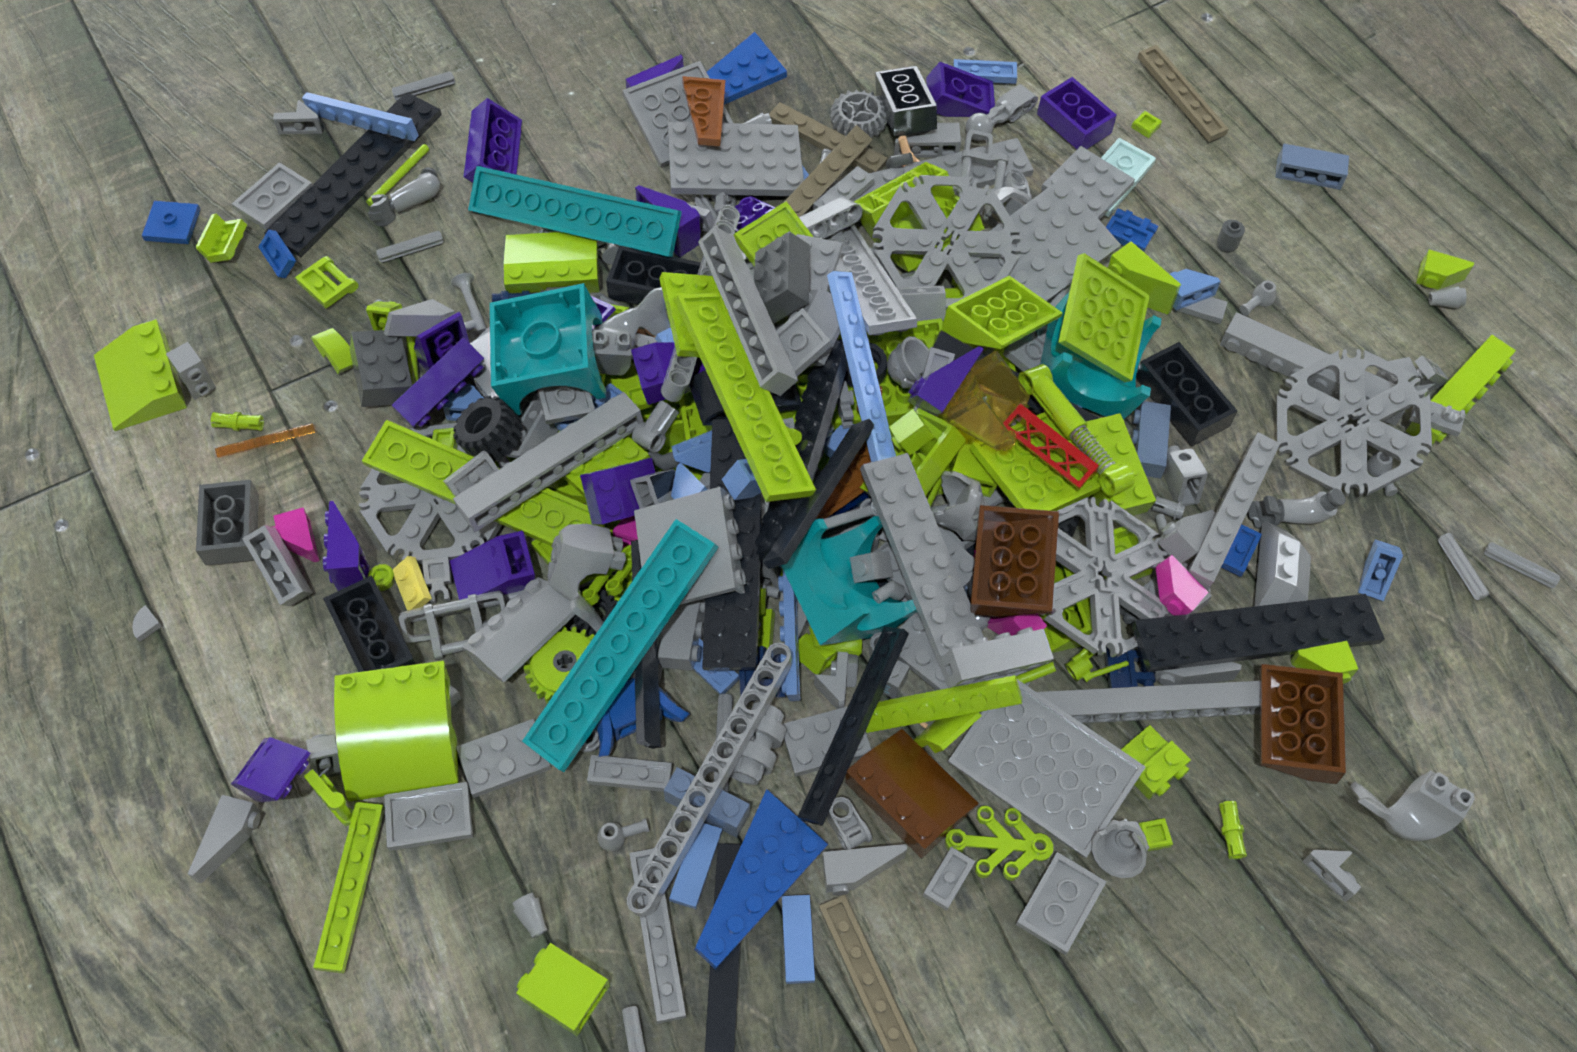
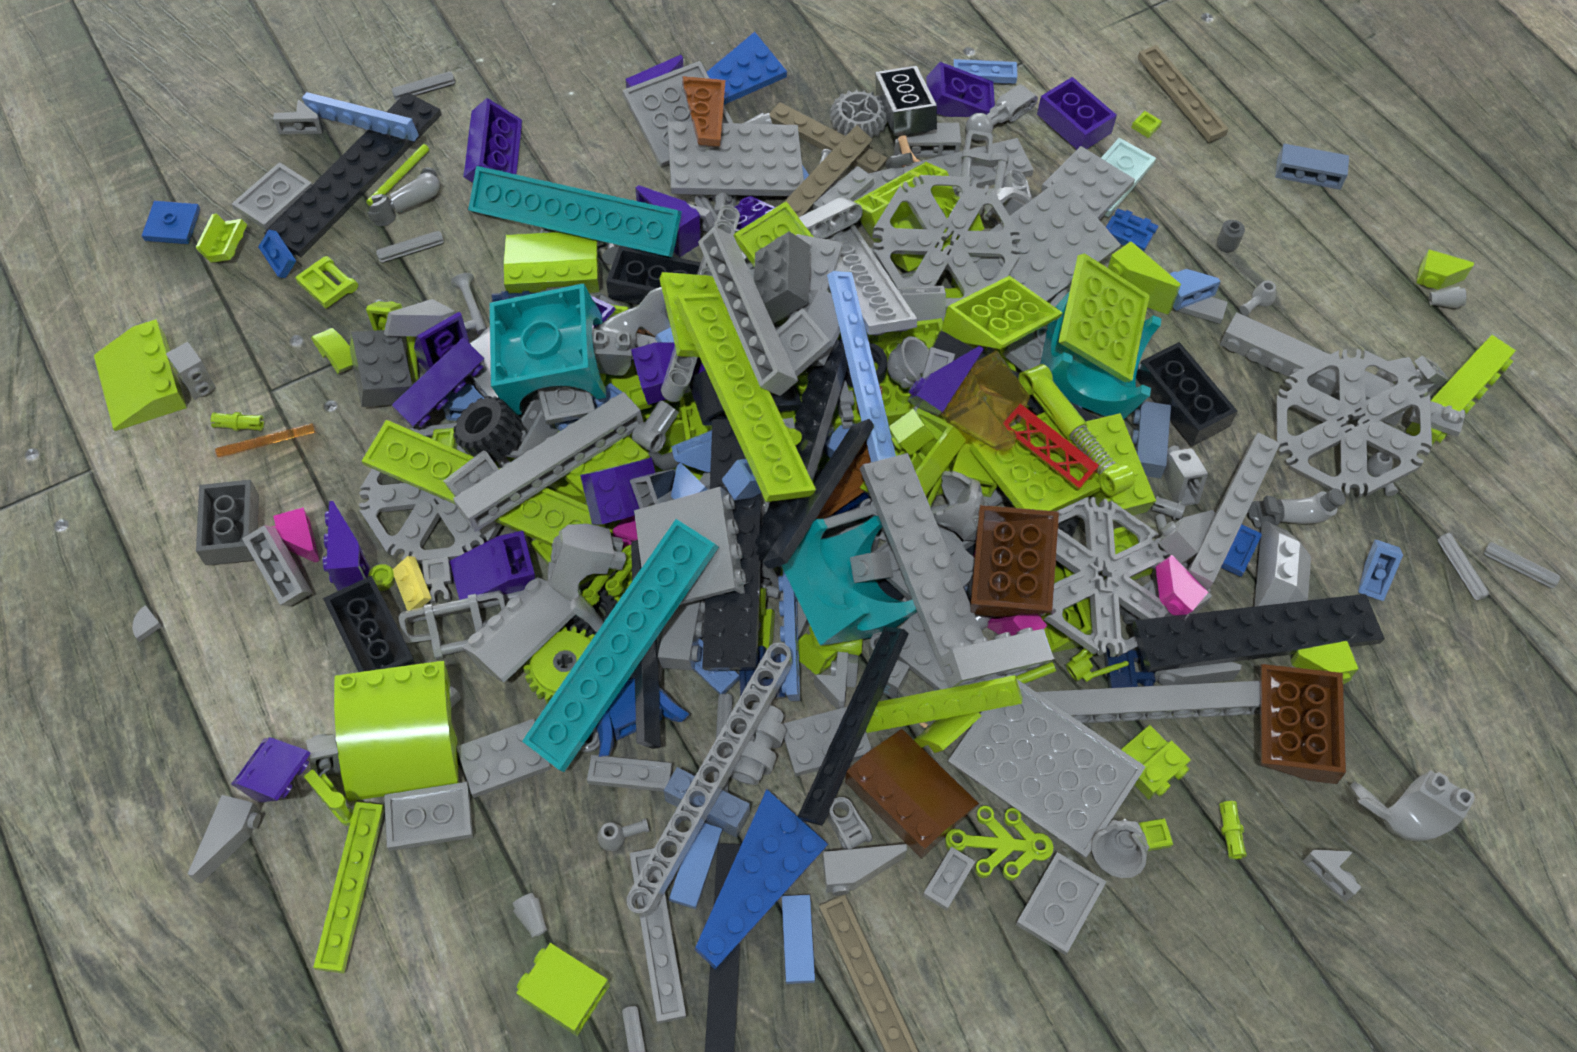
(890, 590): light grey arm -> none

